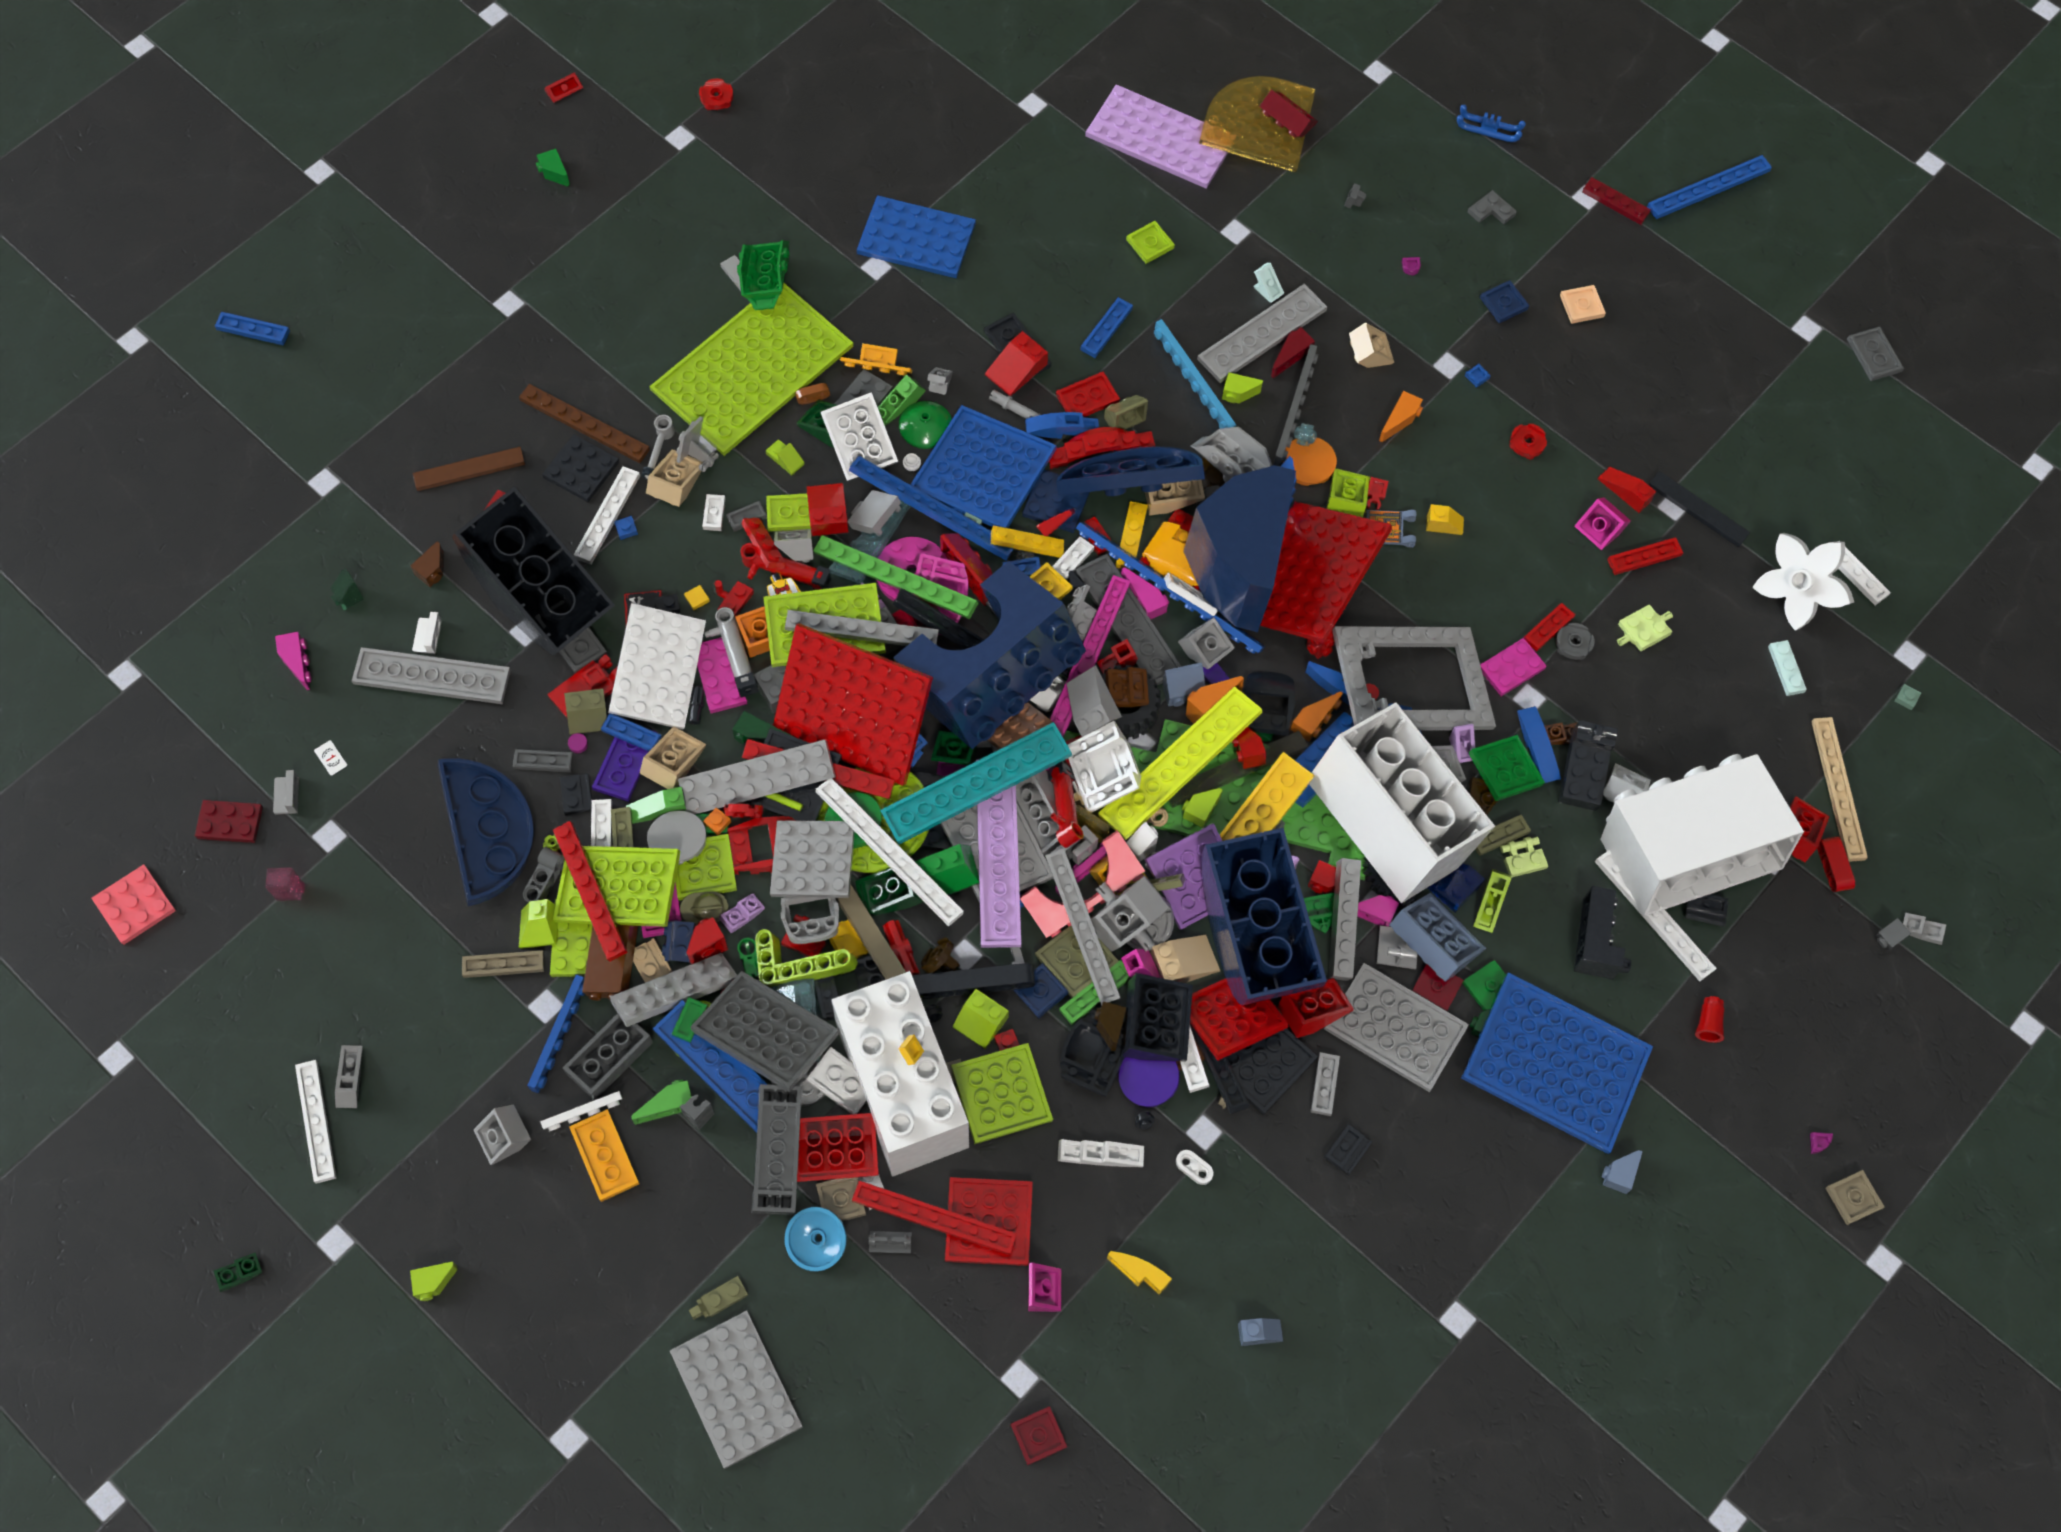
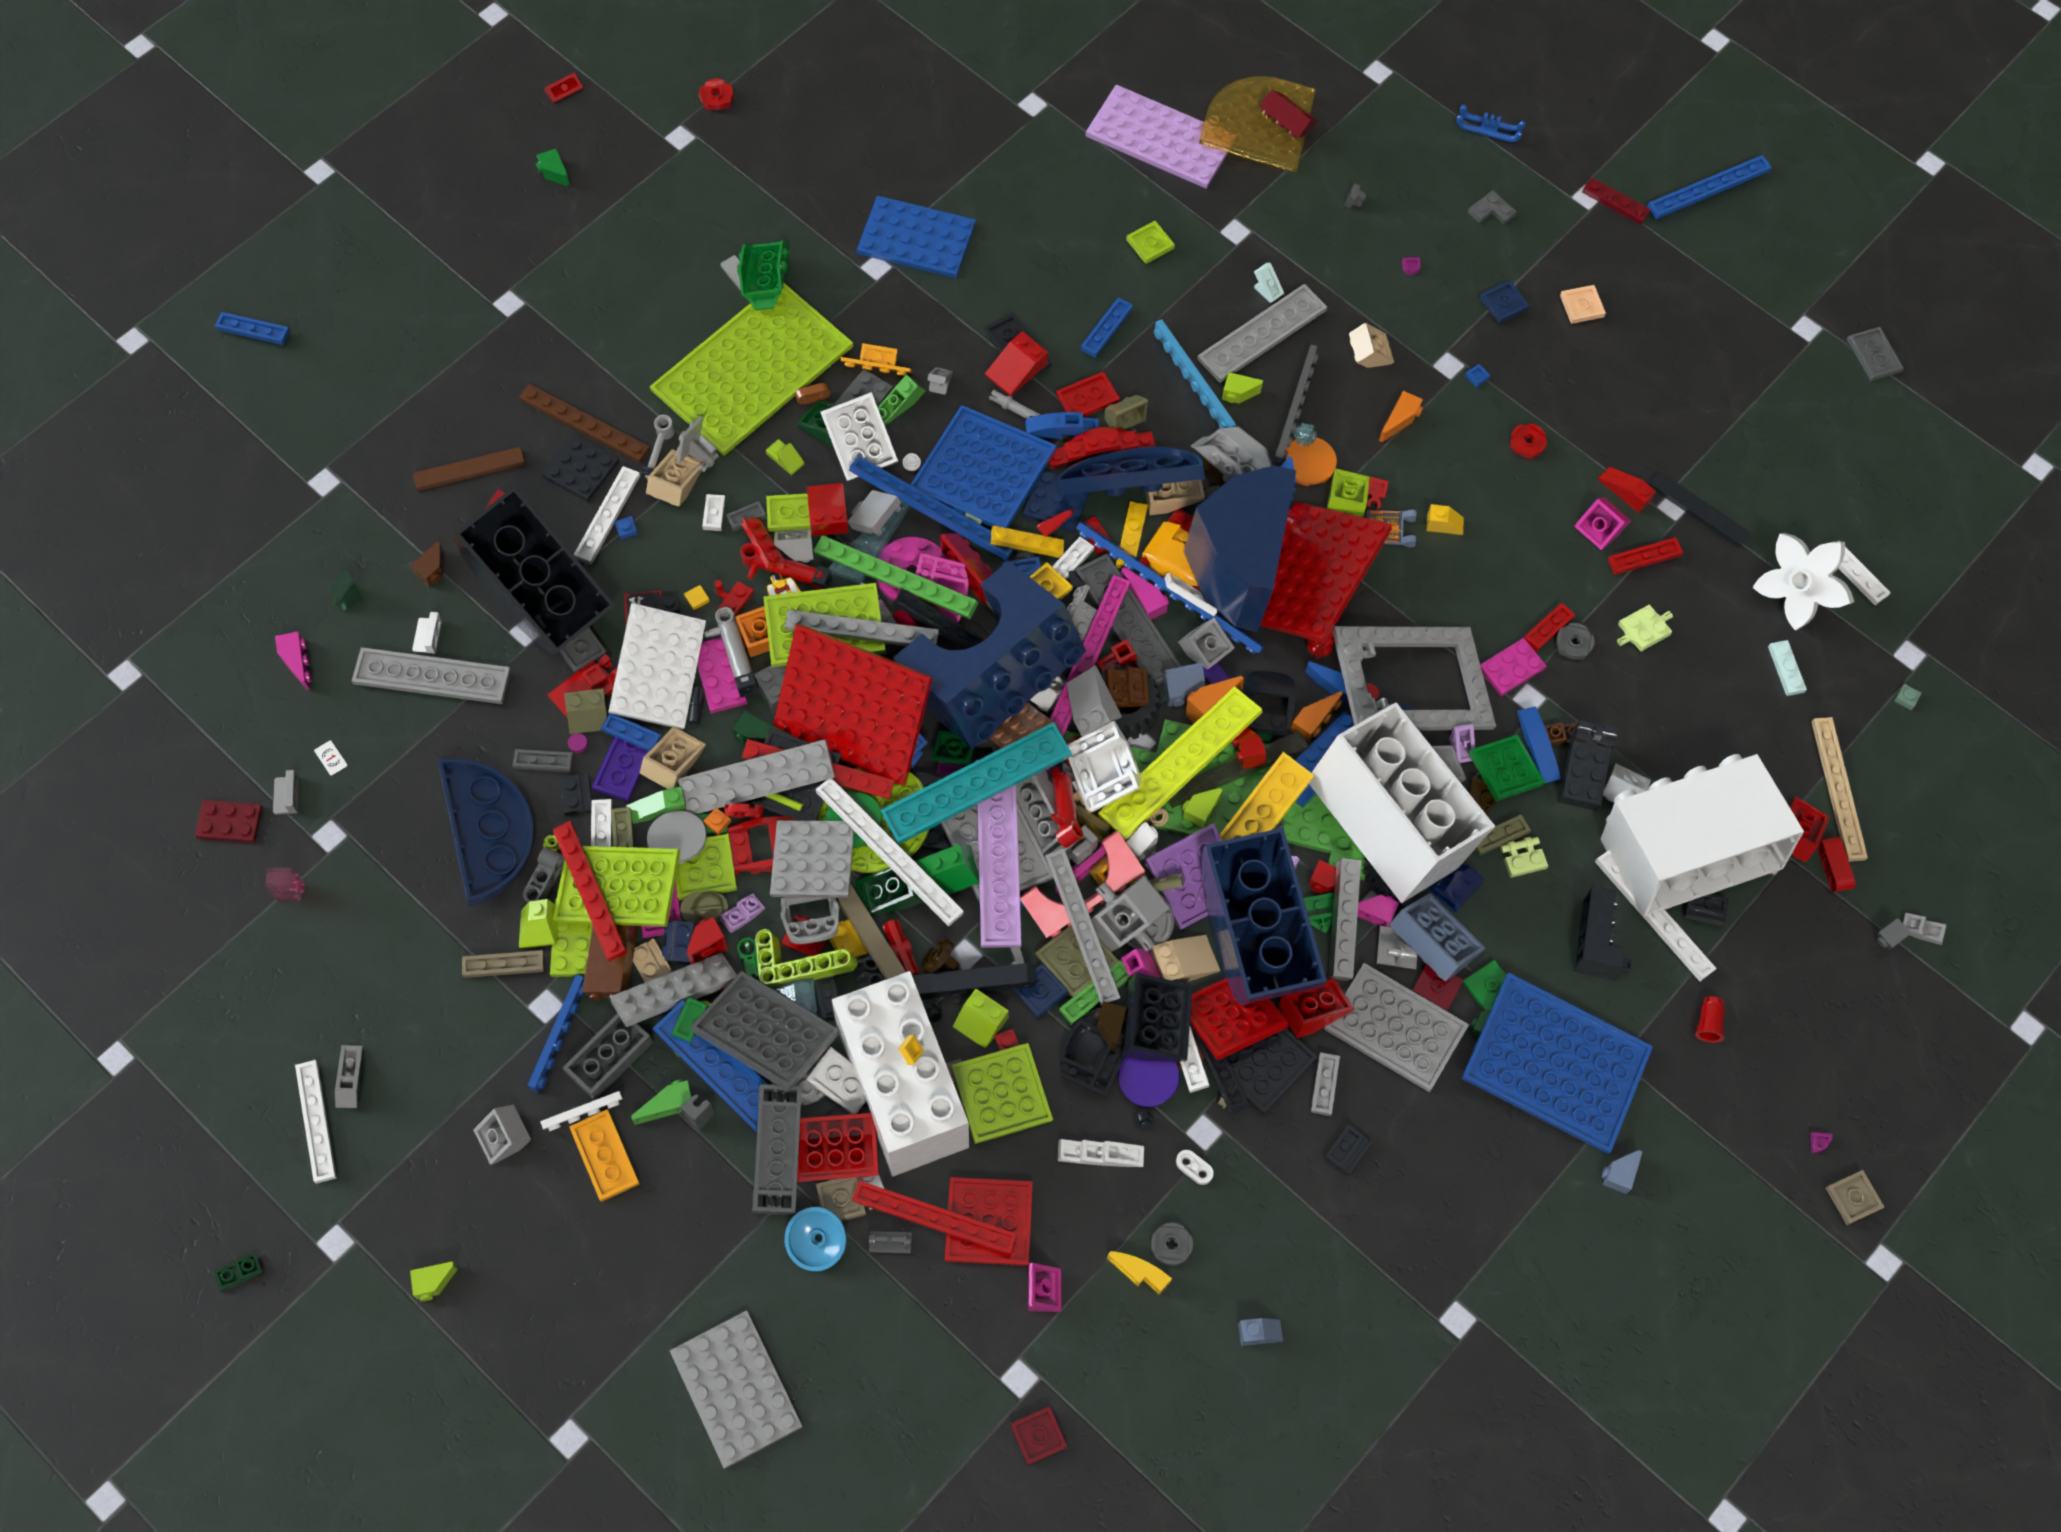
(133, 904): coral plate -> none
(719, 1299): olive hinge -> none
(924, 432): green dish -> none
(1181, 1237): none -> dark grey plate
(1293, 350): dark red slope -> none
(1492, 900): lime slope -> none

